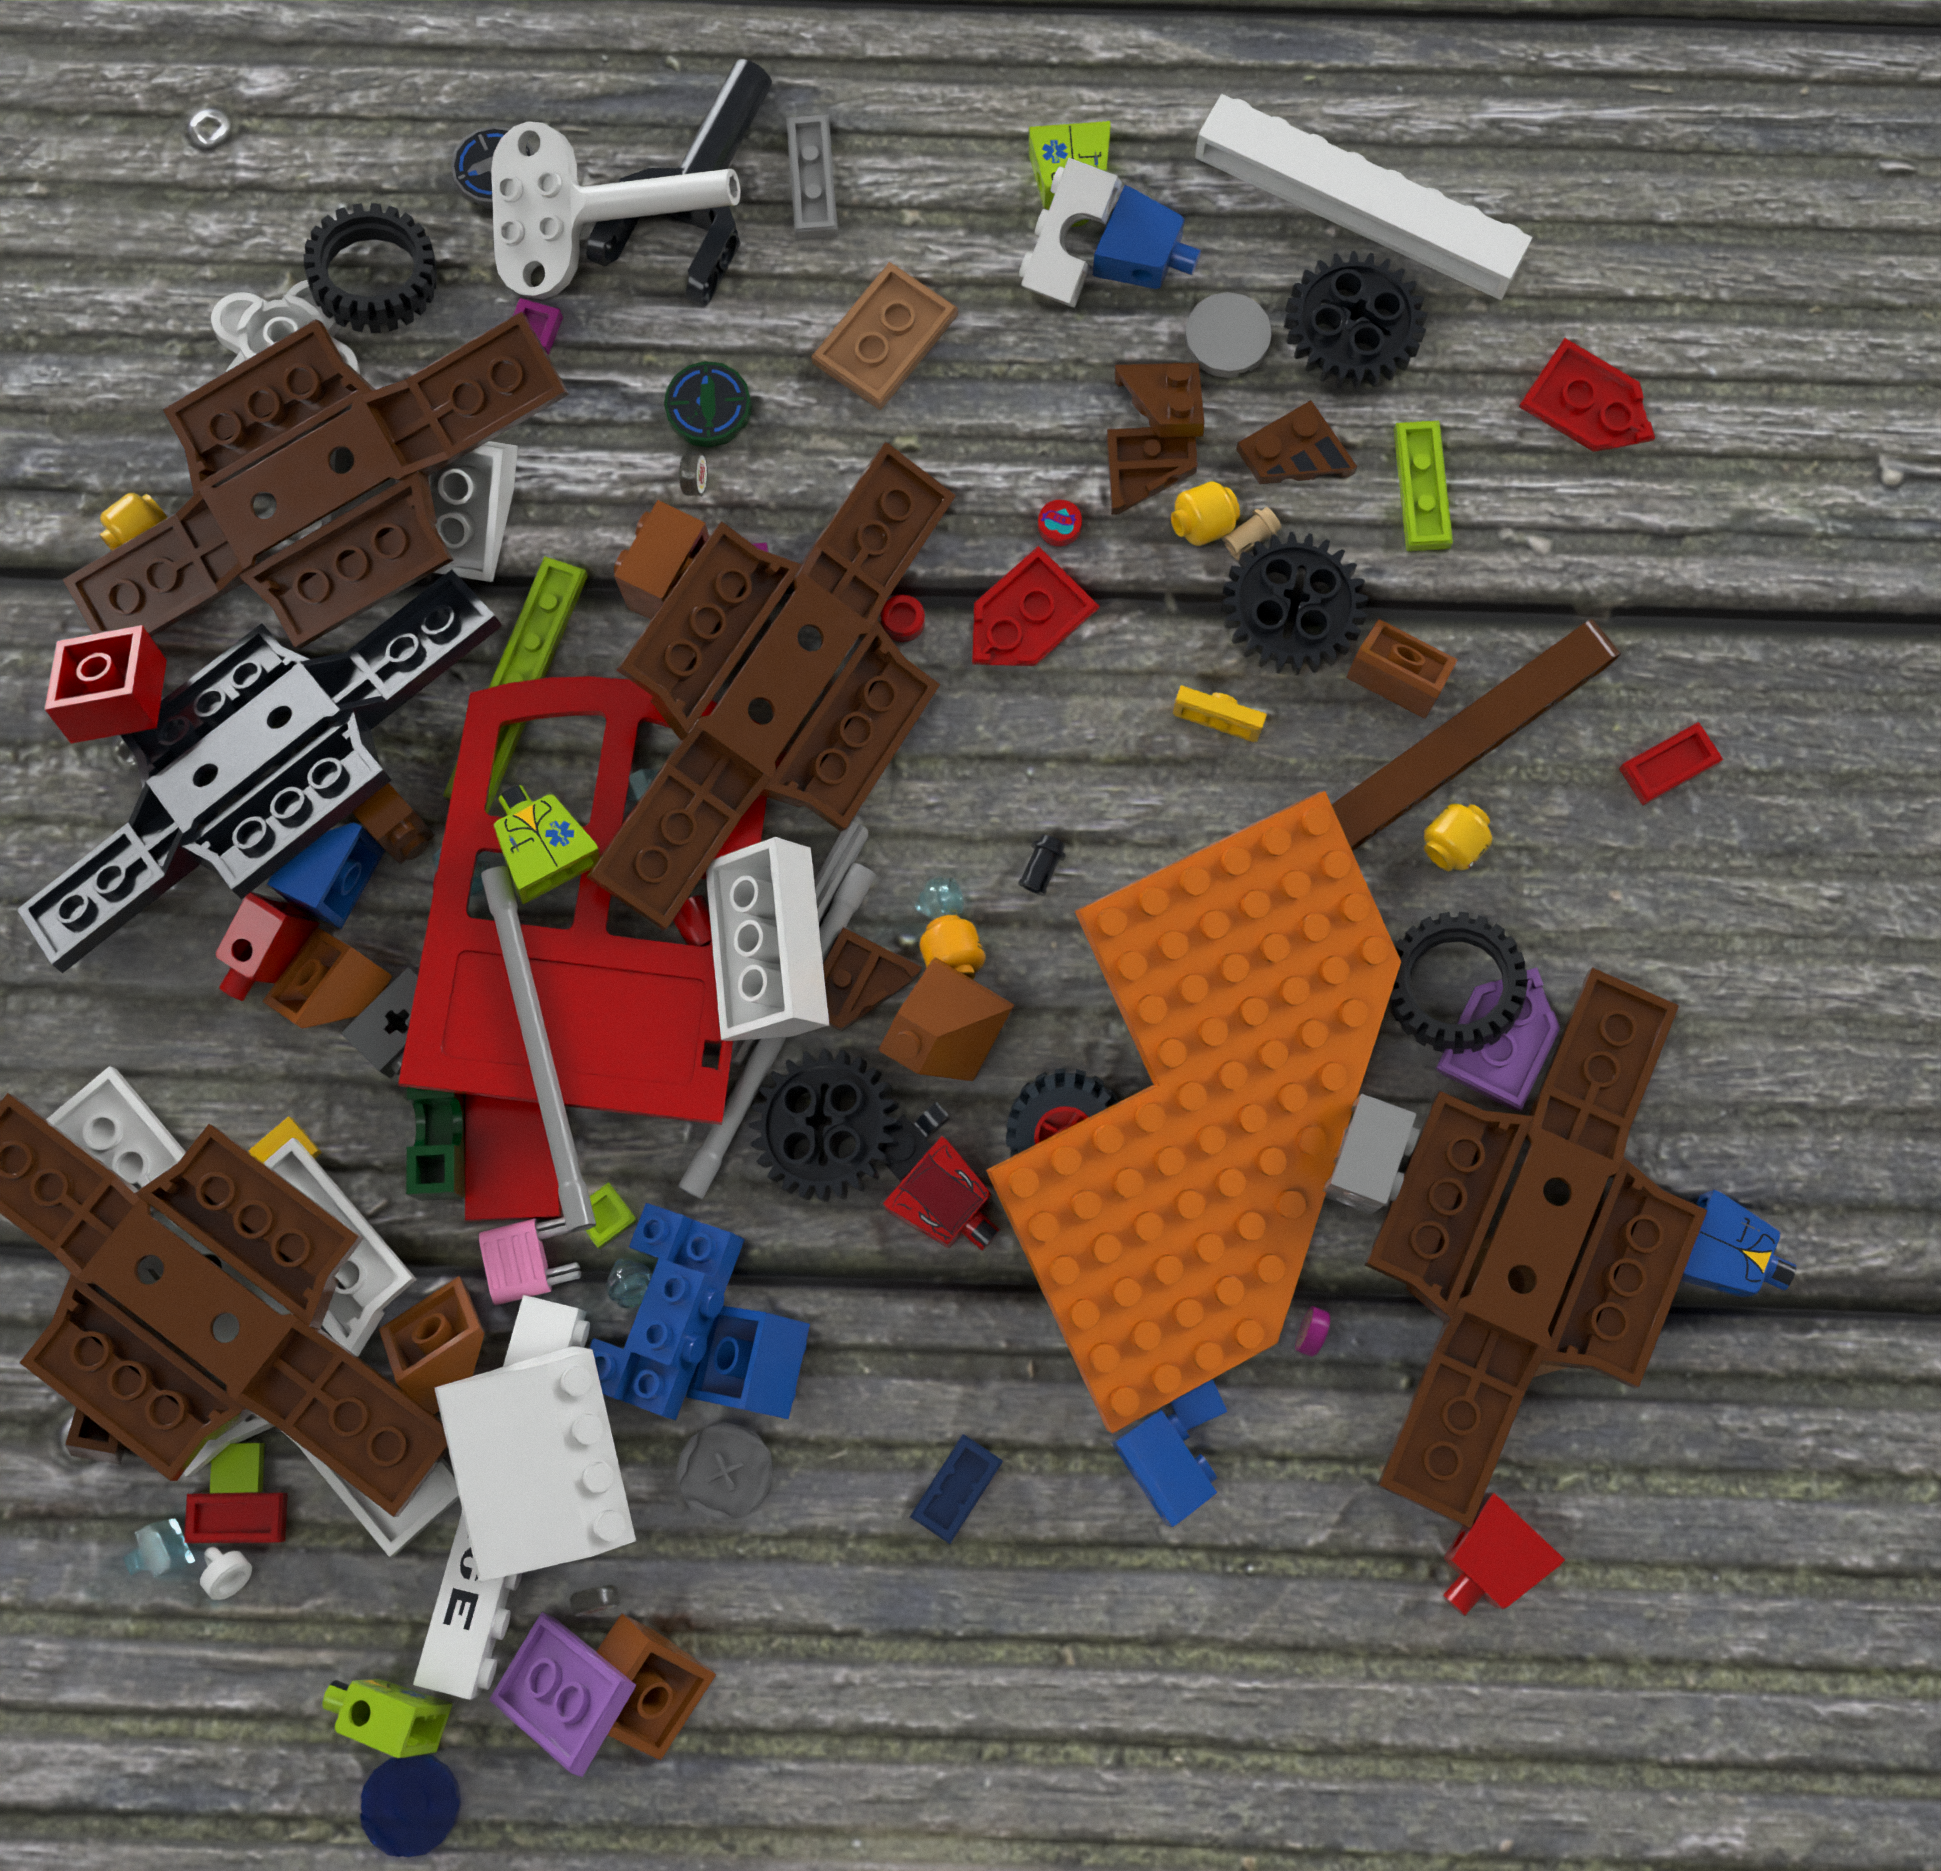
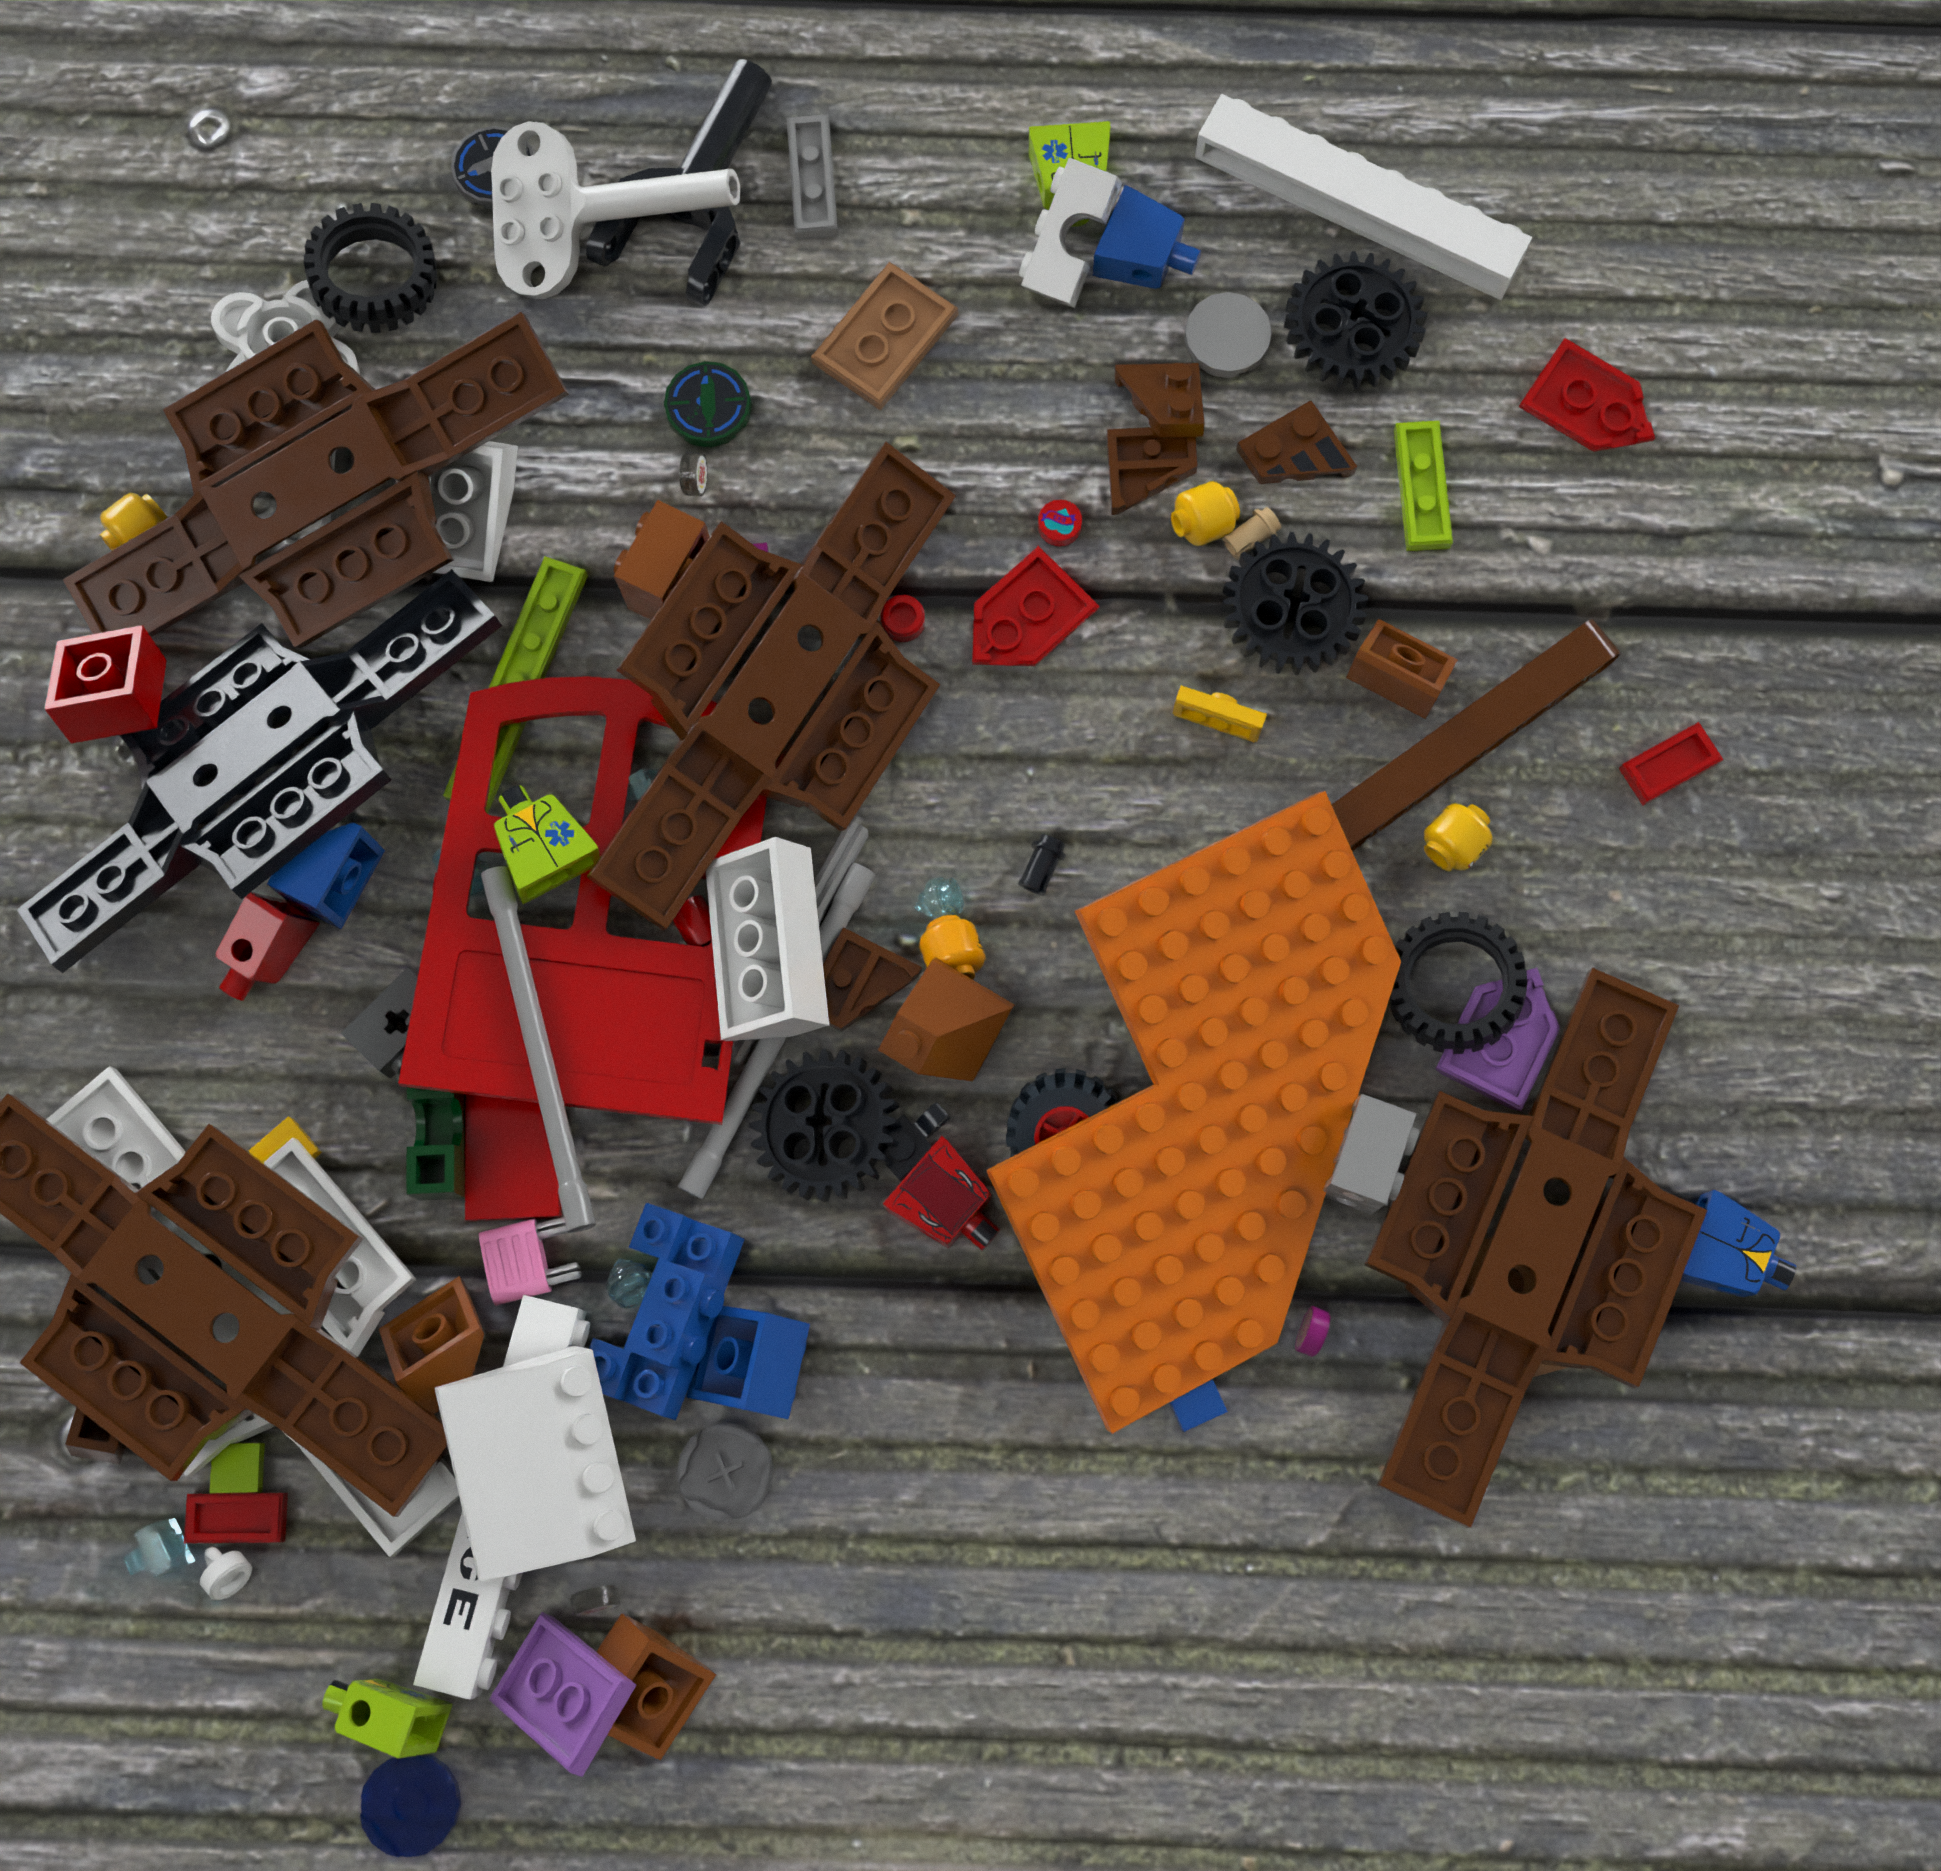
(326, 983): dark orange slope -> none
(394, 824): reddish brown brick -> none
(543, 319): magenta tile -> none
(610, 1214): lime tile -> none
(956, 1489): dark blue plate -> none
(1165, 1467): blue slope -> none
(1497, 1558): red torso -> none

